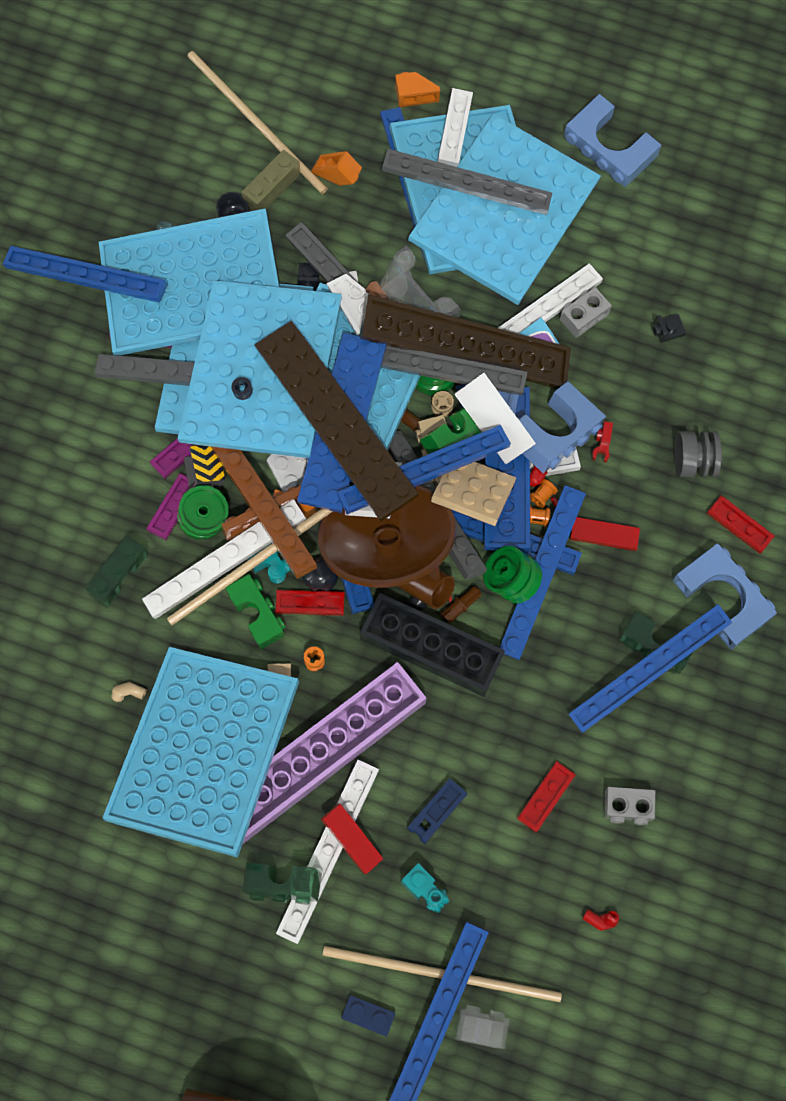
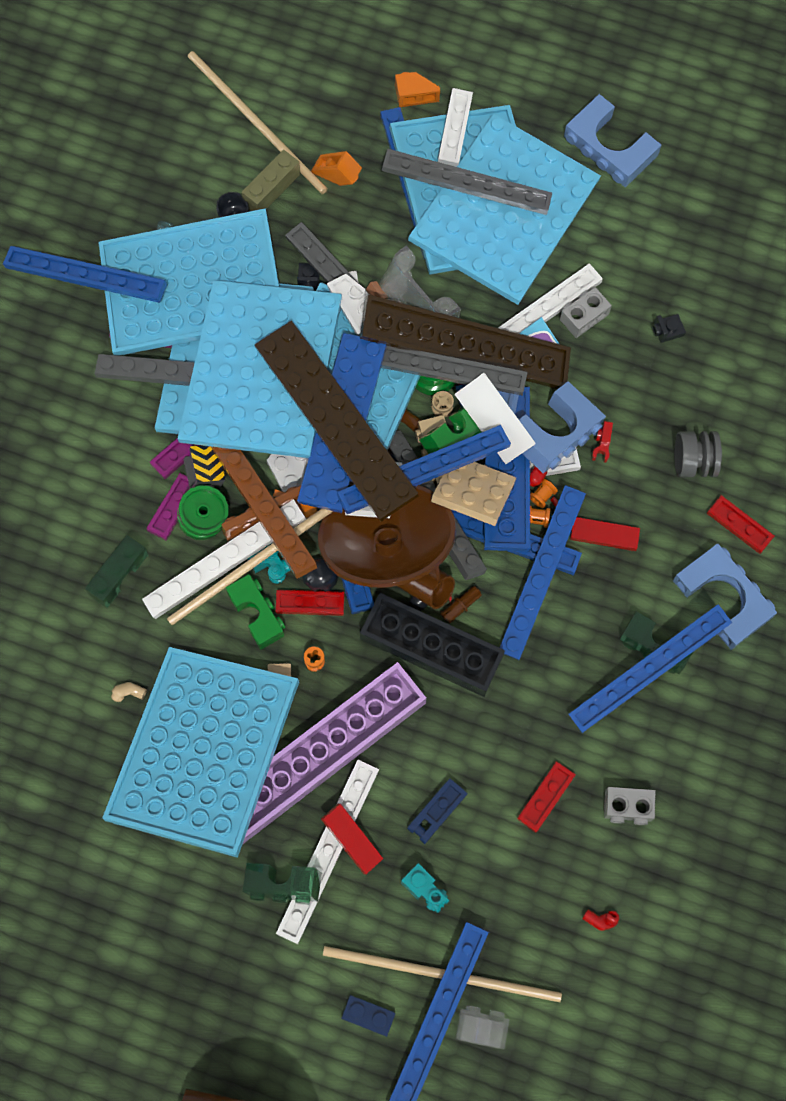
(248, 390): black bush -> none
(512, 574): green wheel -> none

